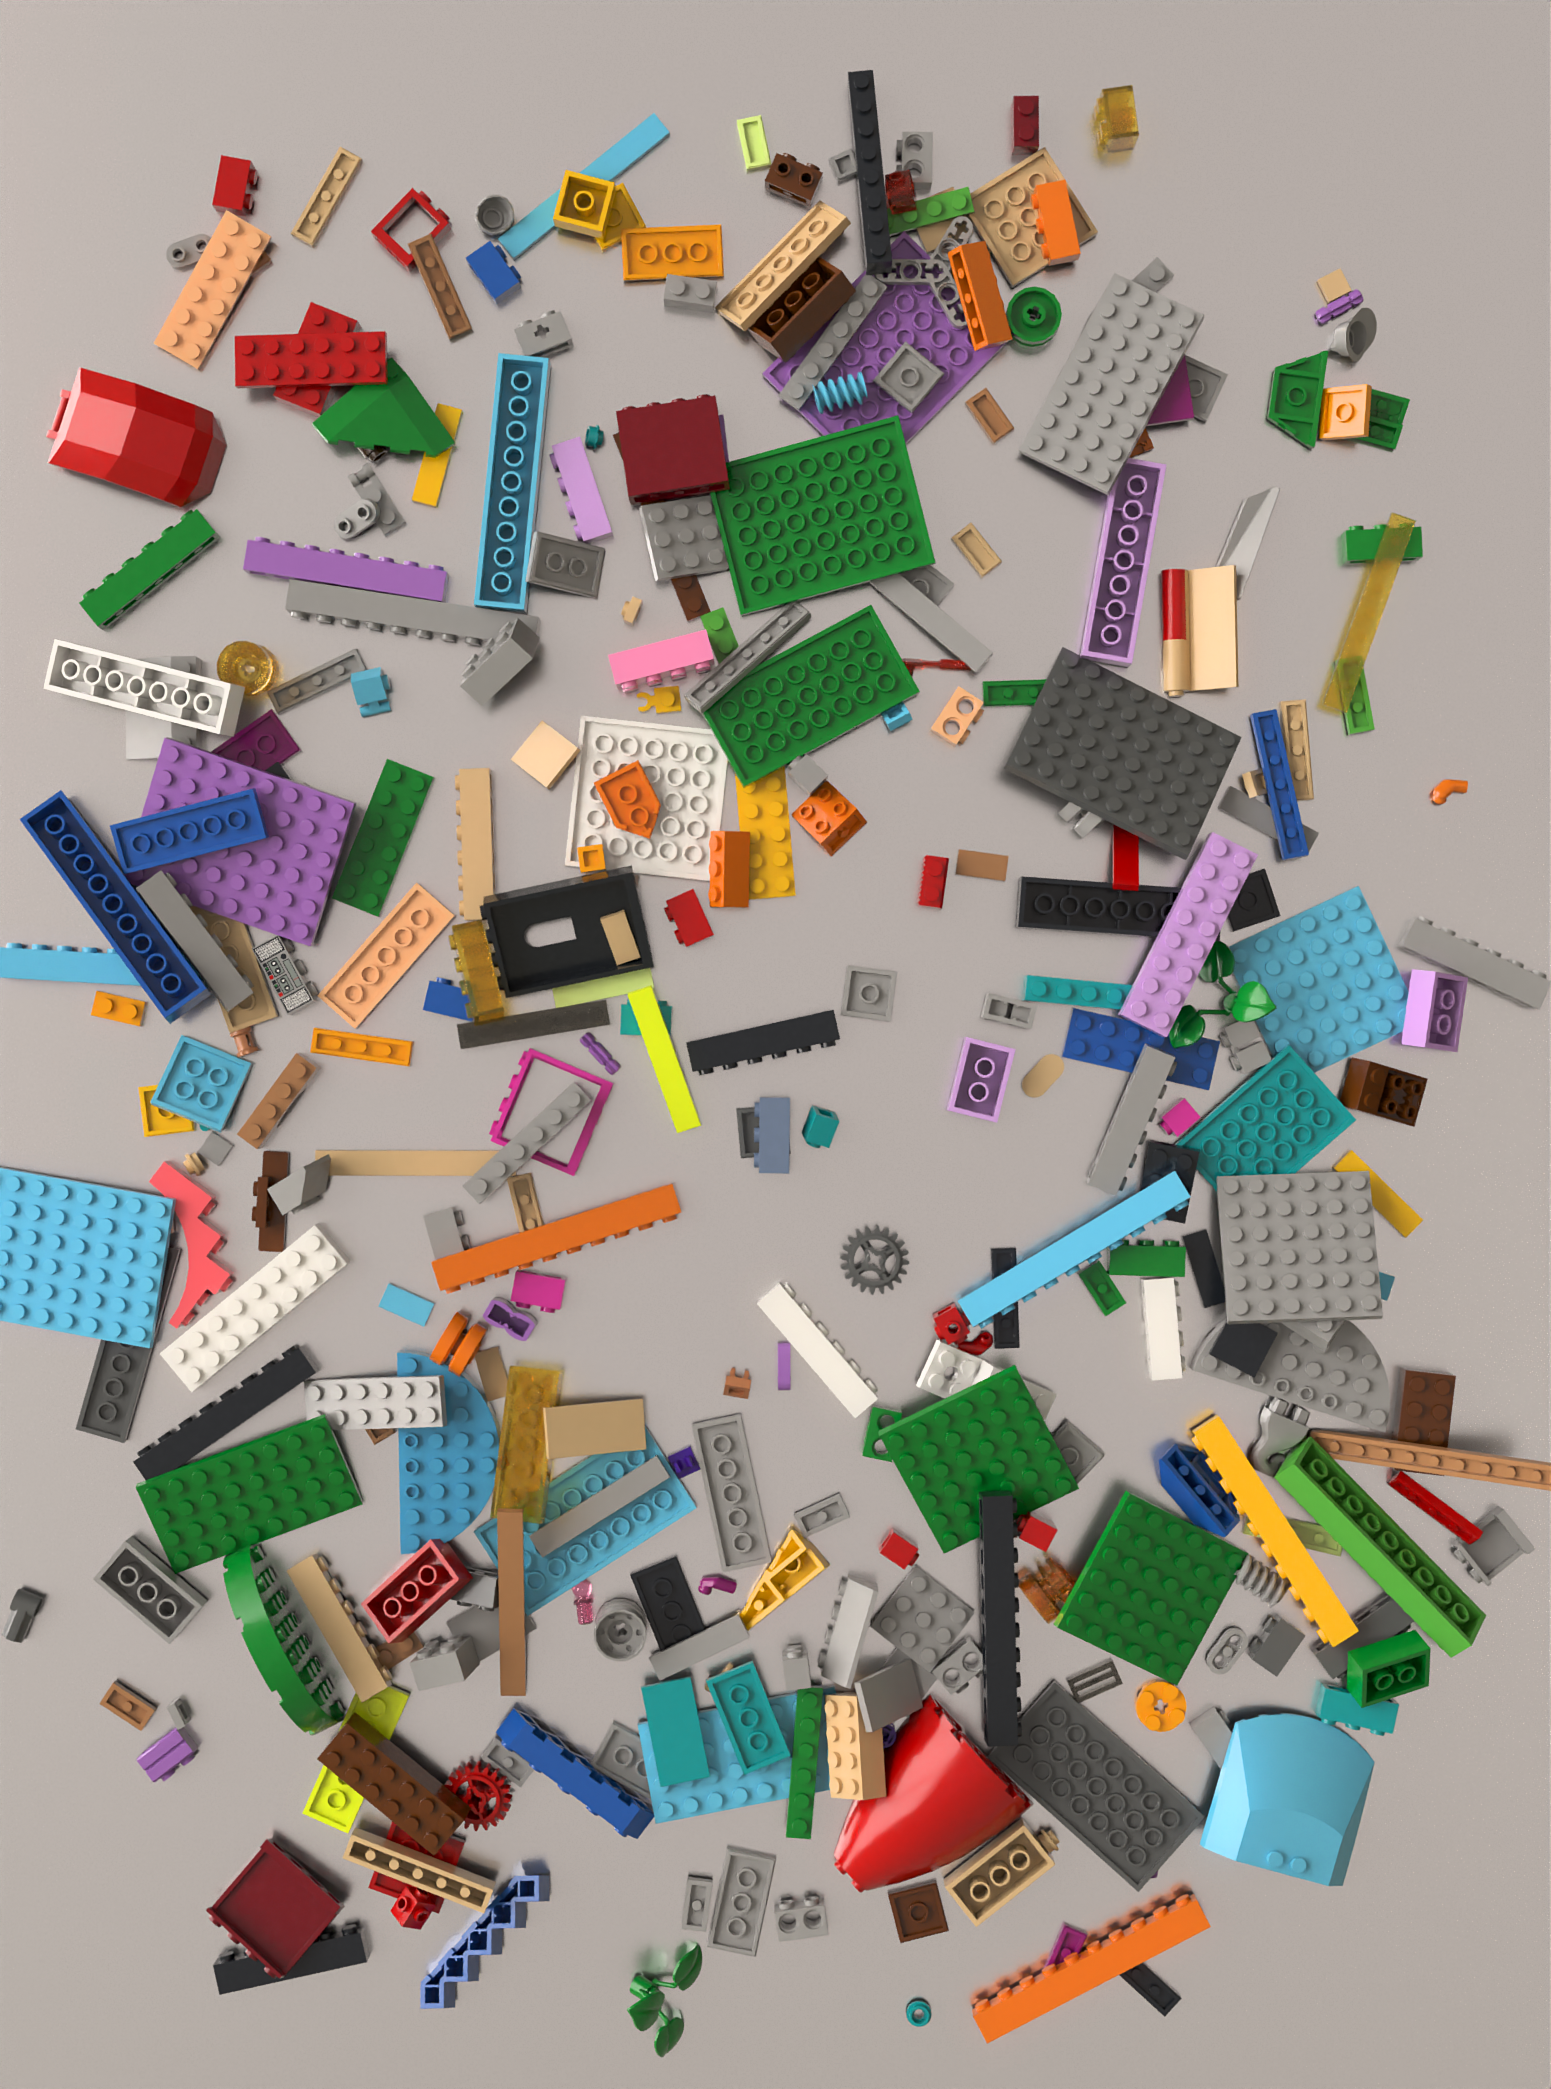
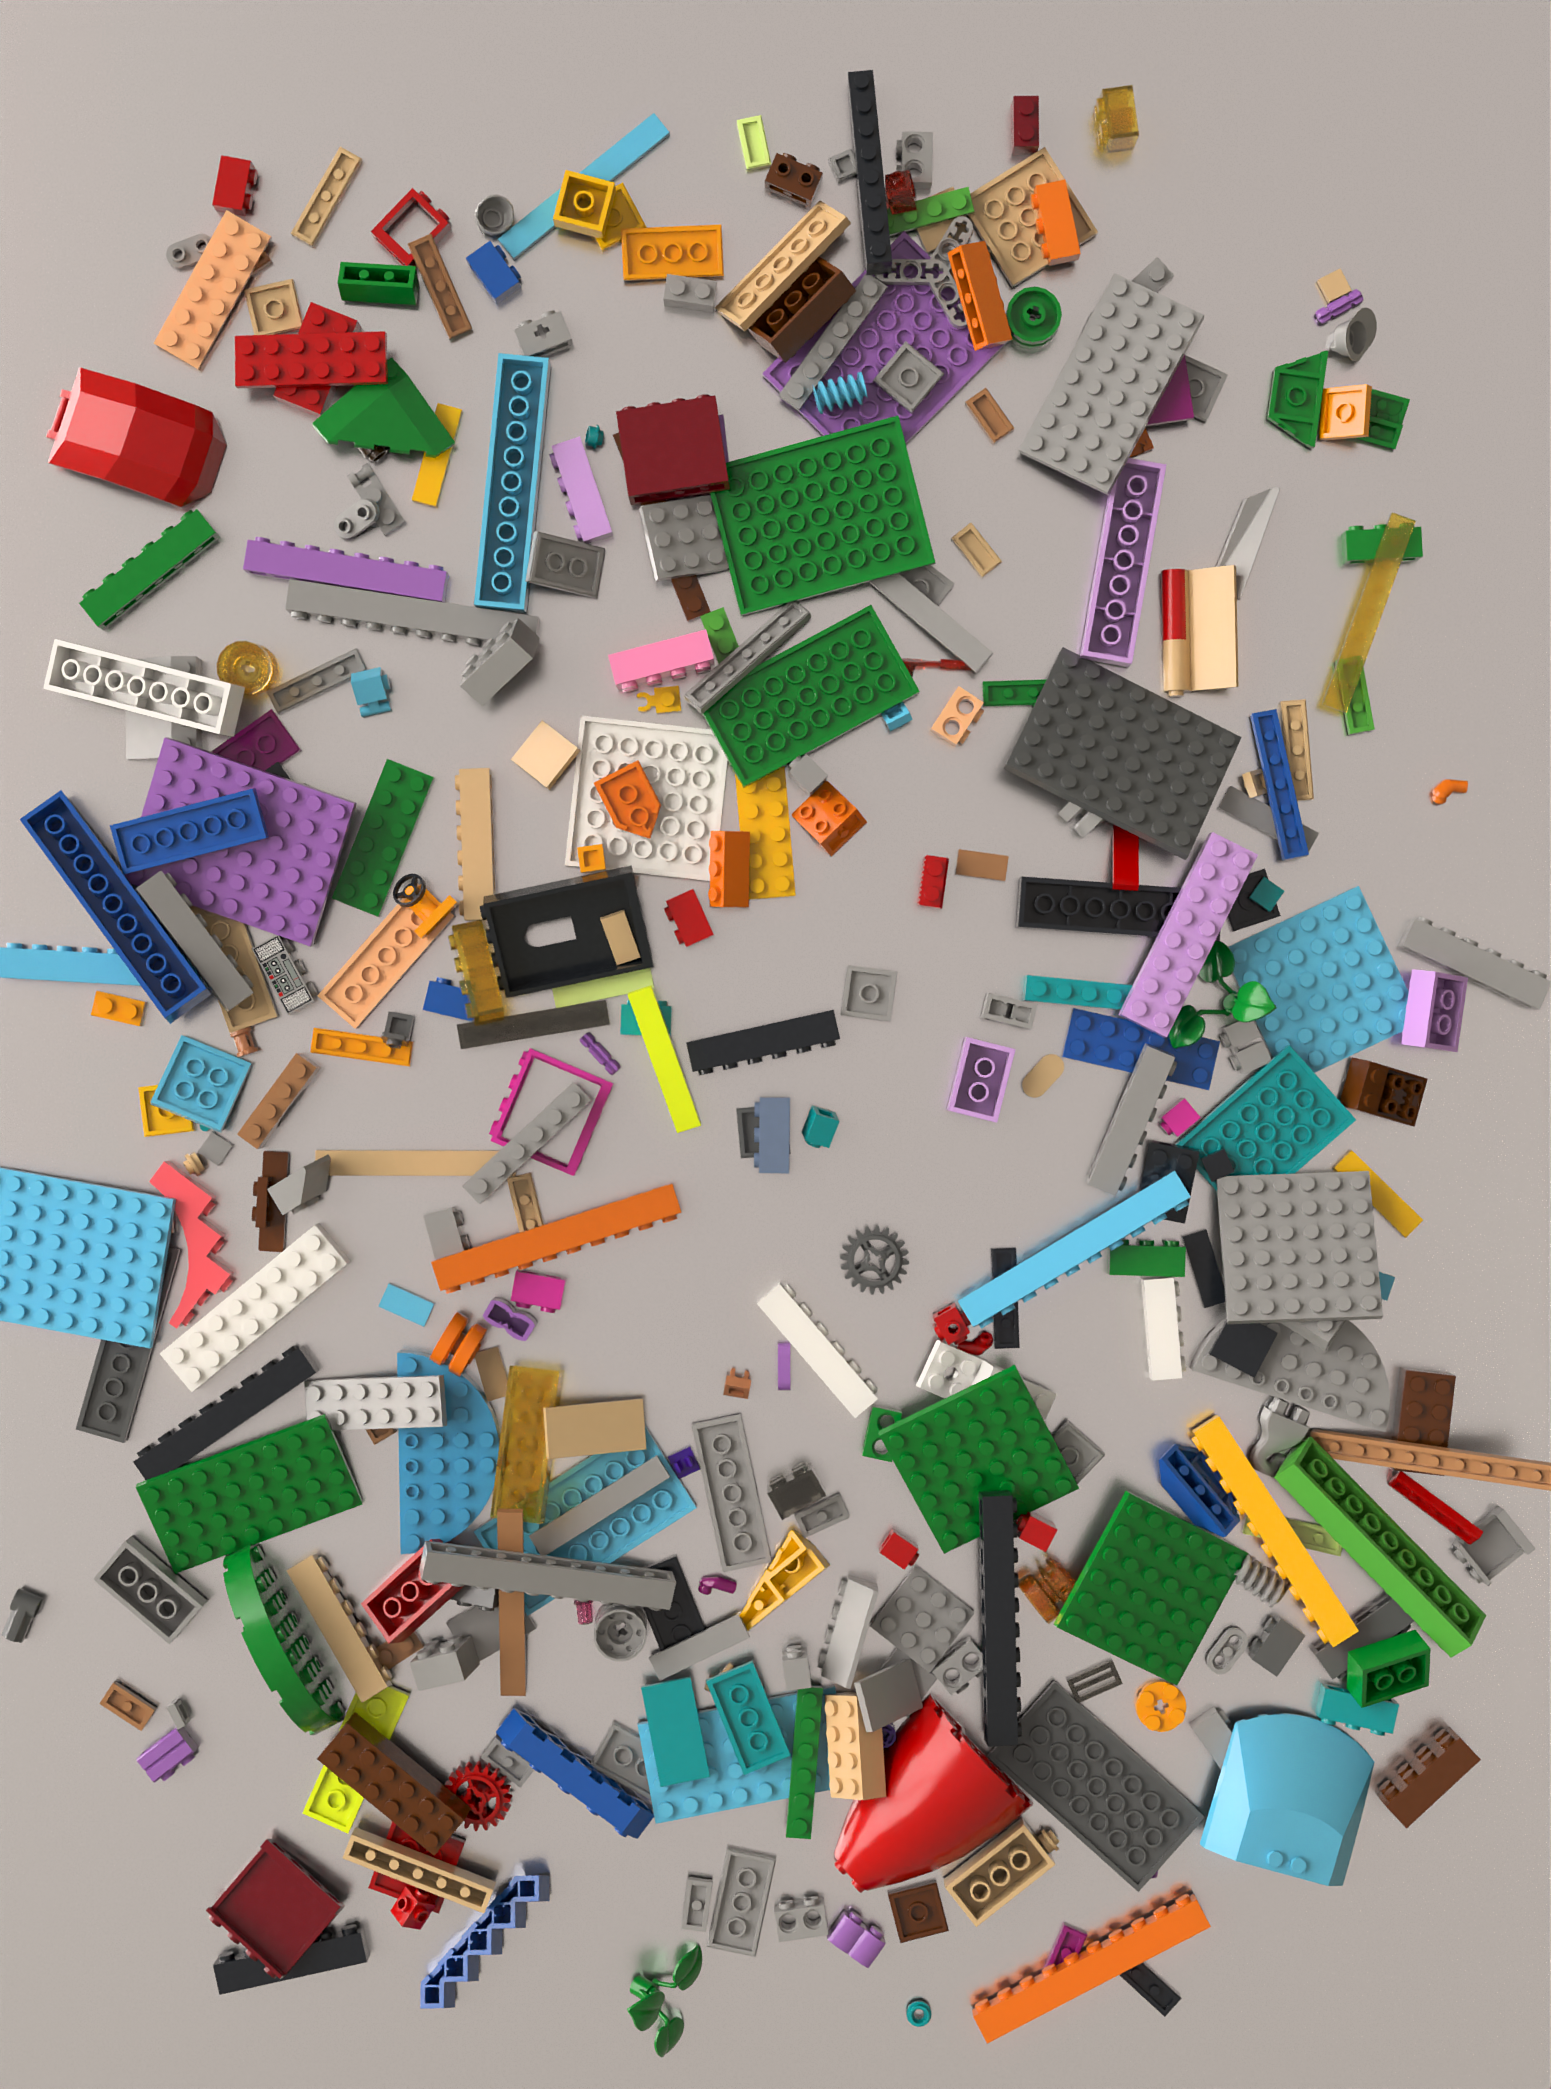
(274, 308): none -> tan tile
(378, 283): none -> green brick
(397, 1030): none -> dark grey bracket
(423, 903): none -> light orange piece
(547, 1575): none -> light grey brick
(631, 610): tan plate -> none
(795, 1490): none -> clear smoke brick
(856, 1938): none -> medium lavender brick
(1102, 1288): green plate -> none
(1217, 1164): none -> black tile
(1266, 894): none -> teal tile
(1427, 1776): none -> reddish brown brick

